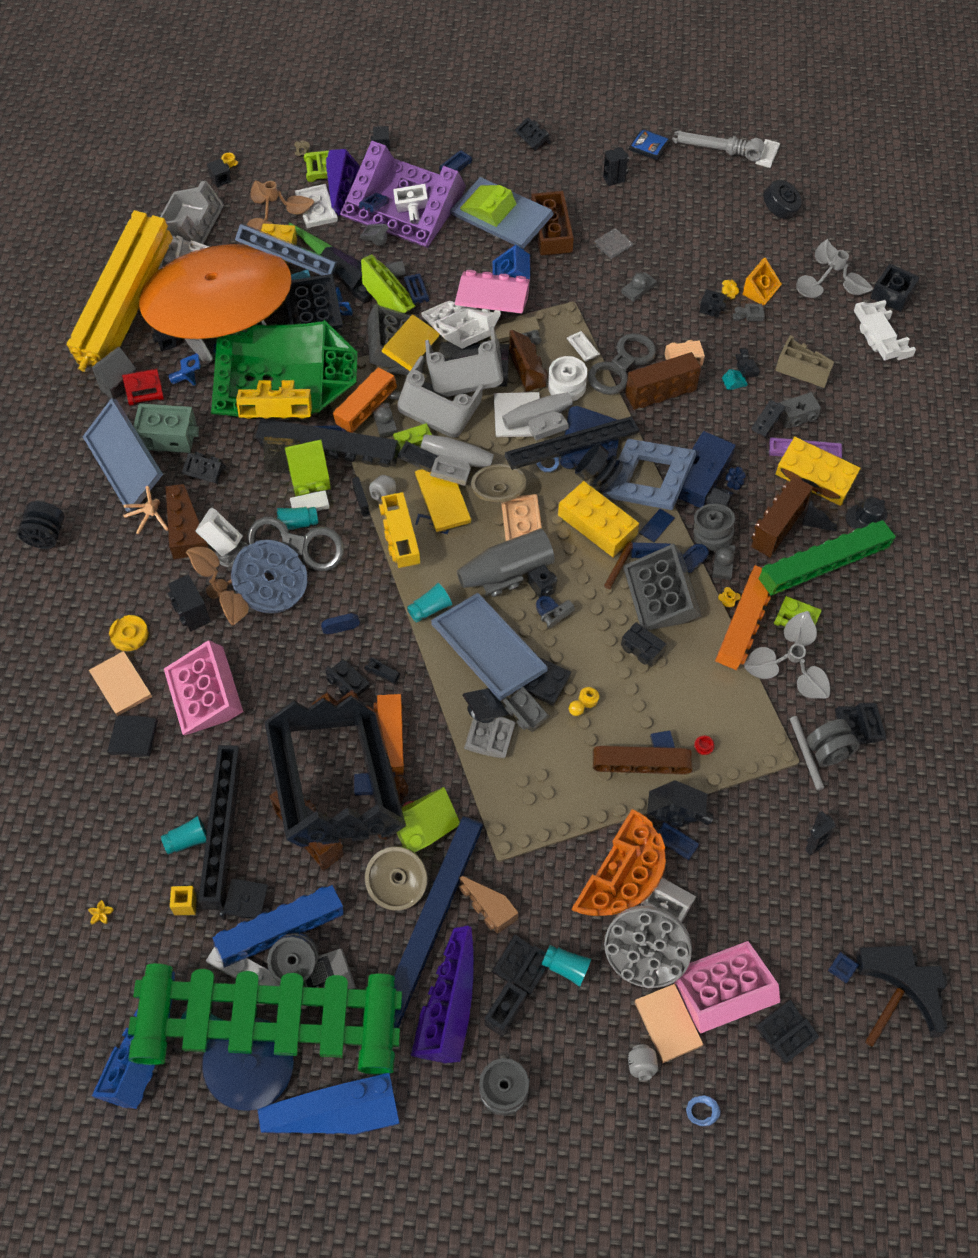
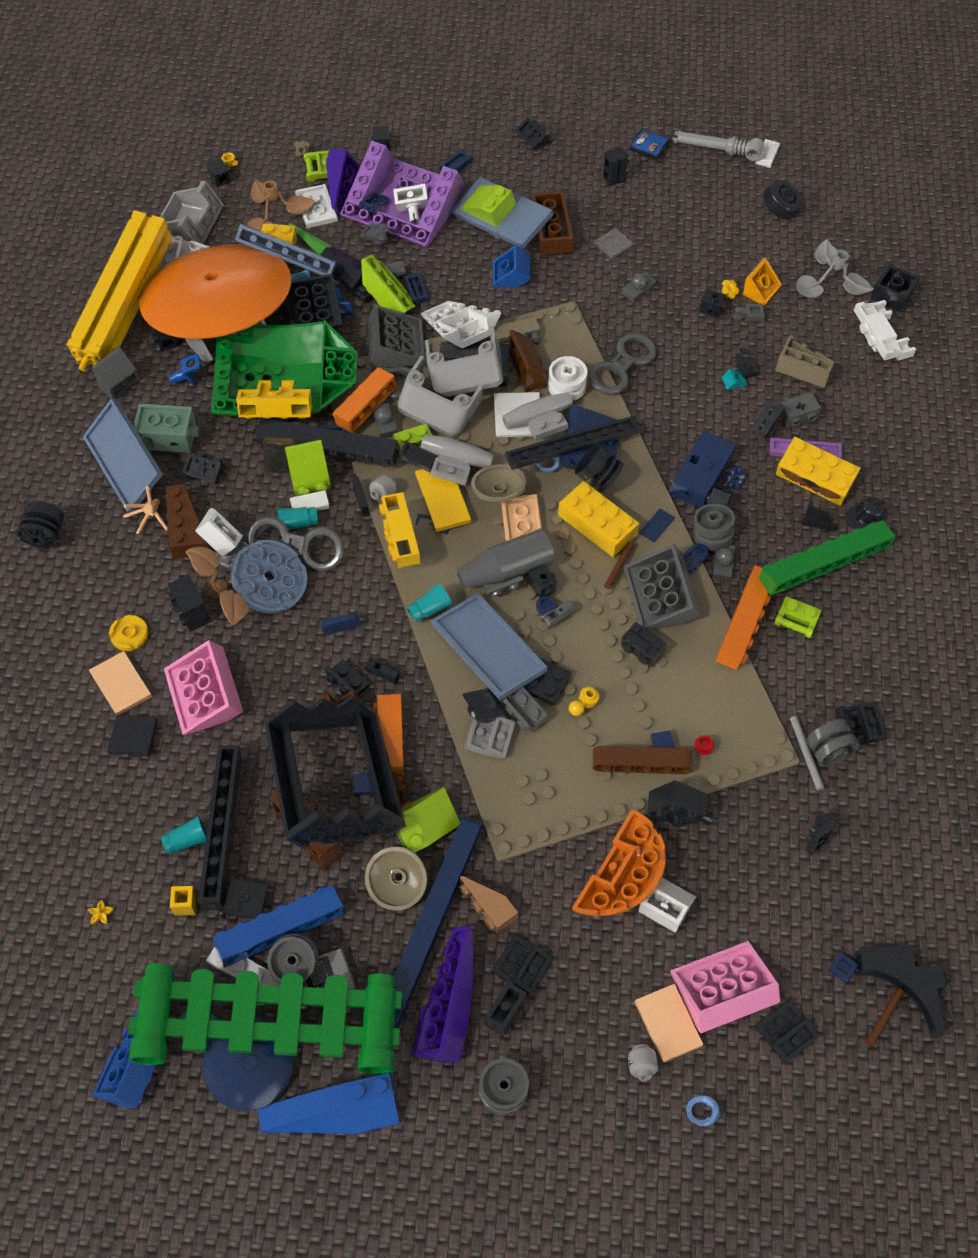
(140, 381): red plate -> none
(409, 342): yellow tile -> none
(493, 291): bright pink slope -> none
(566, 964): teal plant -> none
(583, 346): white tile -> none
(643, 549): dark blue tile -> none
(648, 946): light grey bracket -> none
(663, 380): reddish brown brick -> none
(665, 497): sand blue plate -> none
(674, 350): light nougat brick -> none
(677, 841): dark blue tile -> none
(729, 602): yellow plate -> none
(781, 516): reddish brown brick -> none
(803, 632): light grey plant -> none

